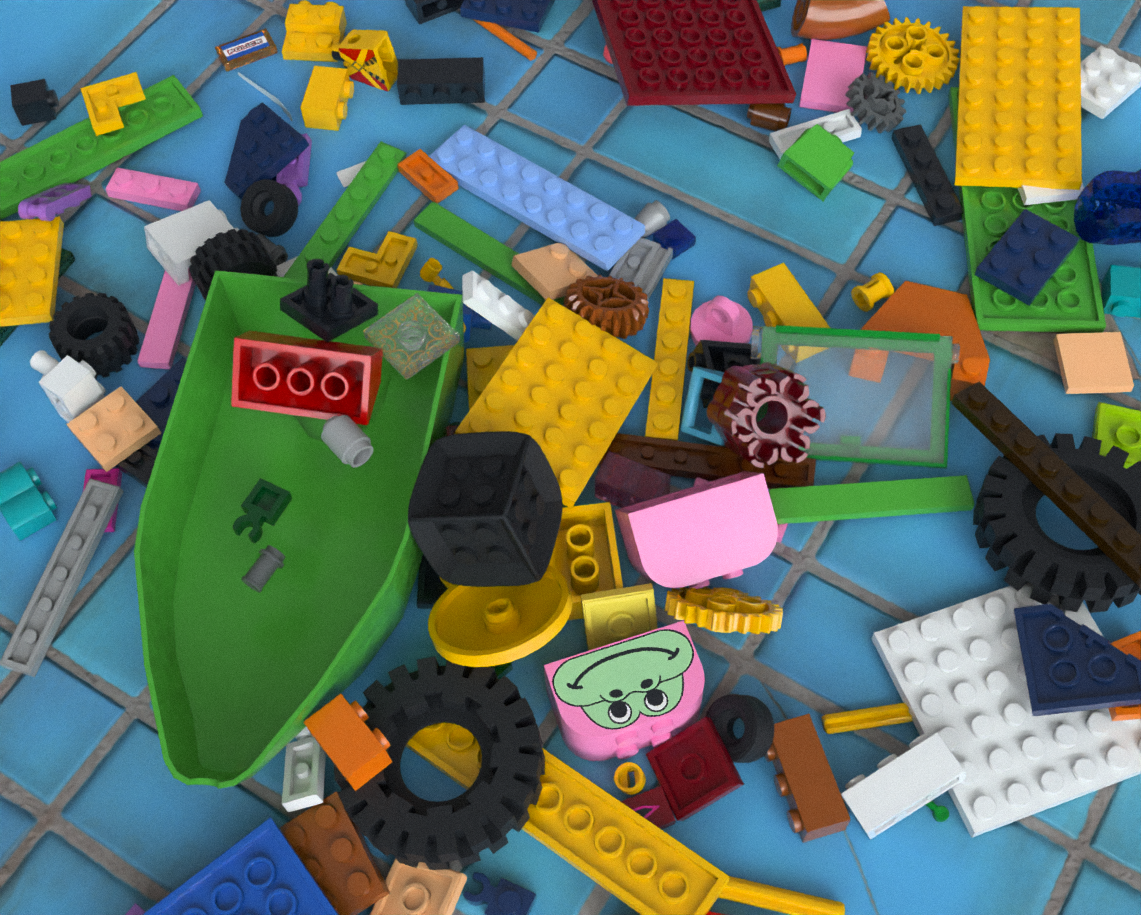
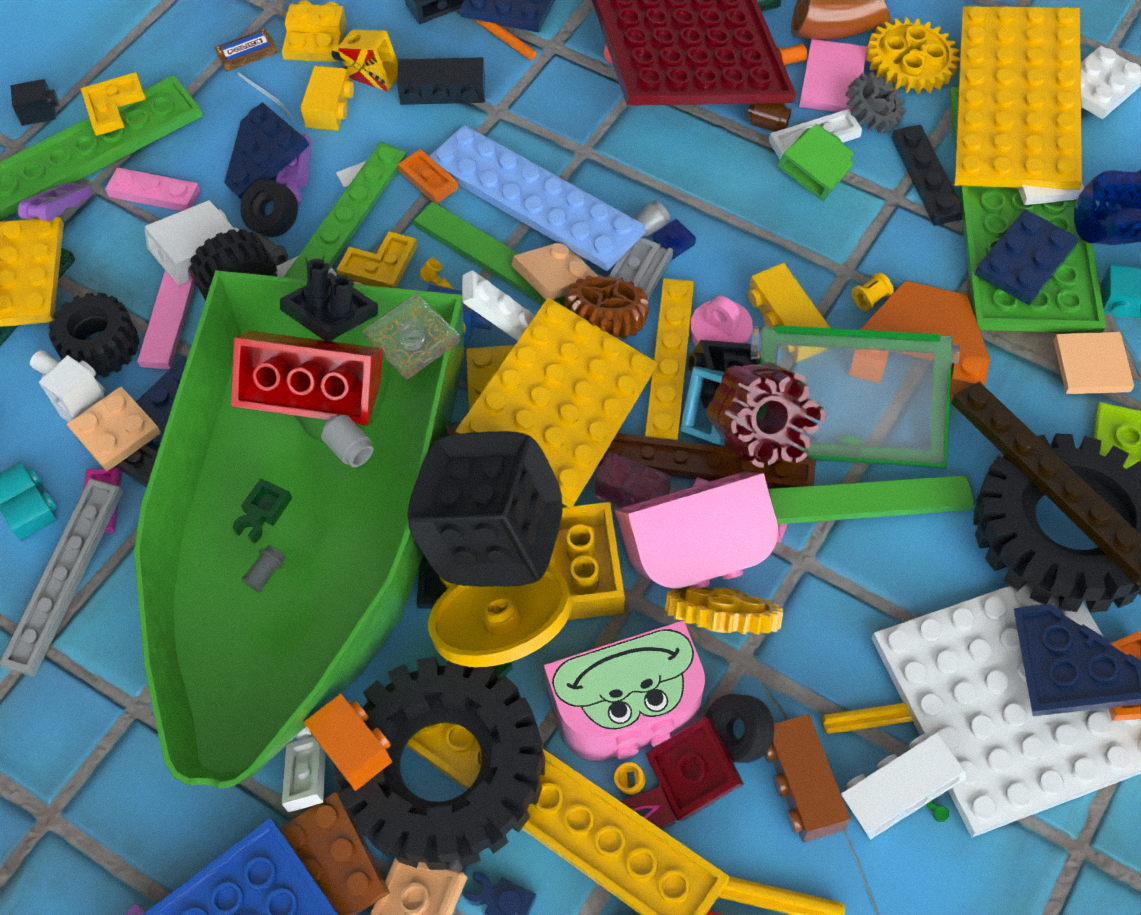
(618, 614): light yellow tile -> none

